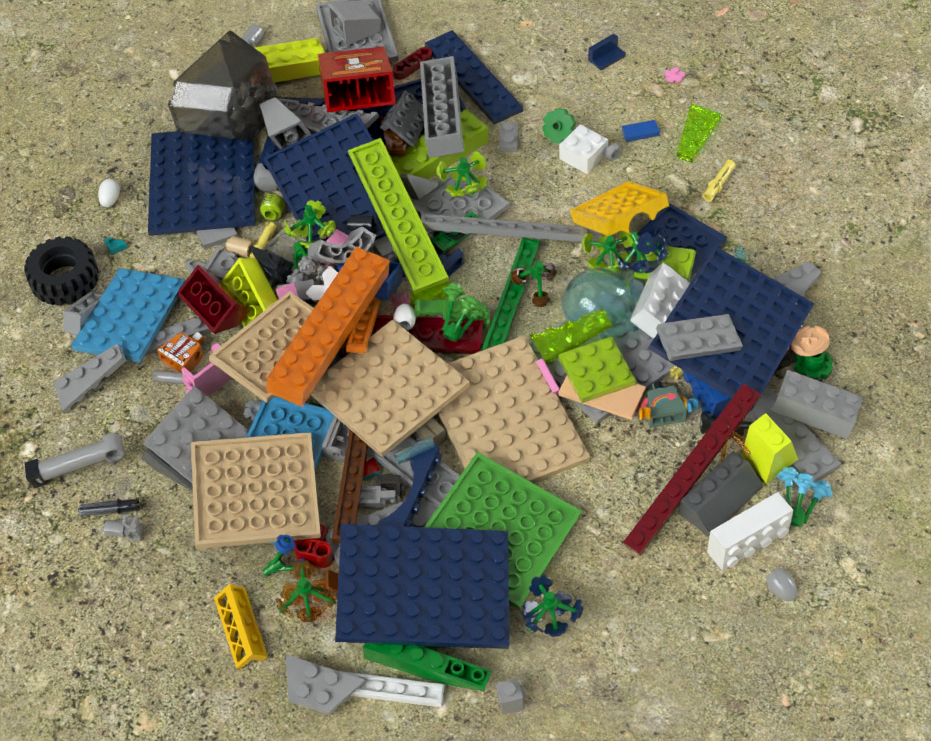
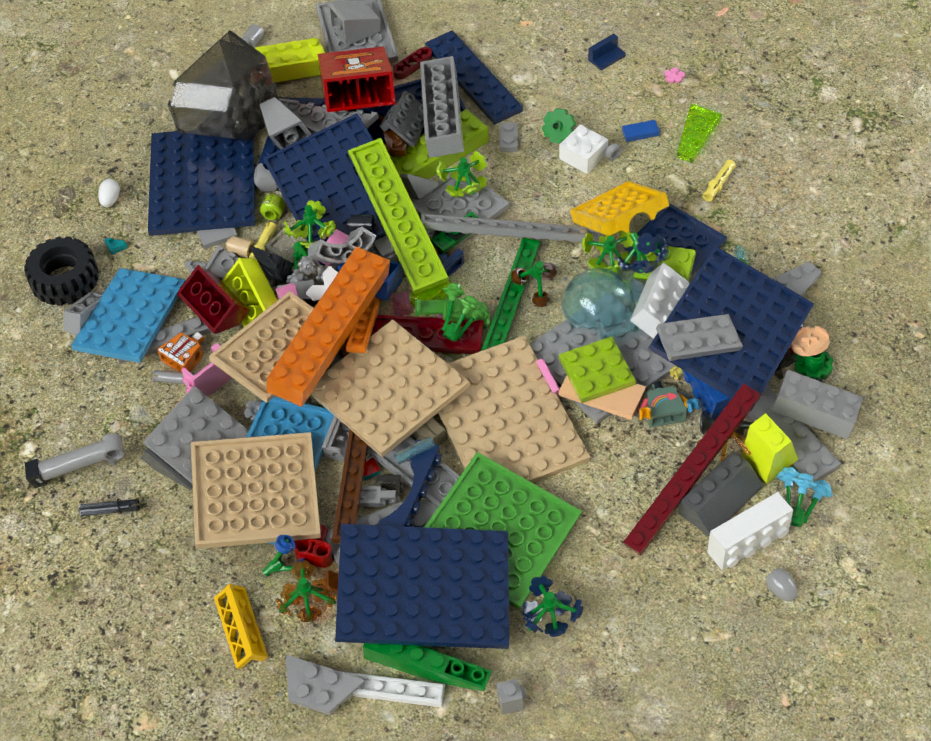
(79, 381): light grey wing -> none
(128, 527): light grey bar -> none
(405, 316): white animal -> none
(570, 335): clear neon green wing -> none

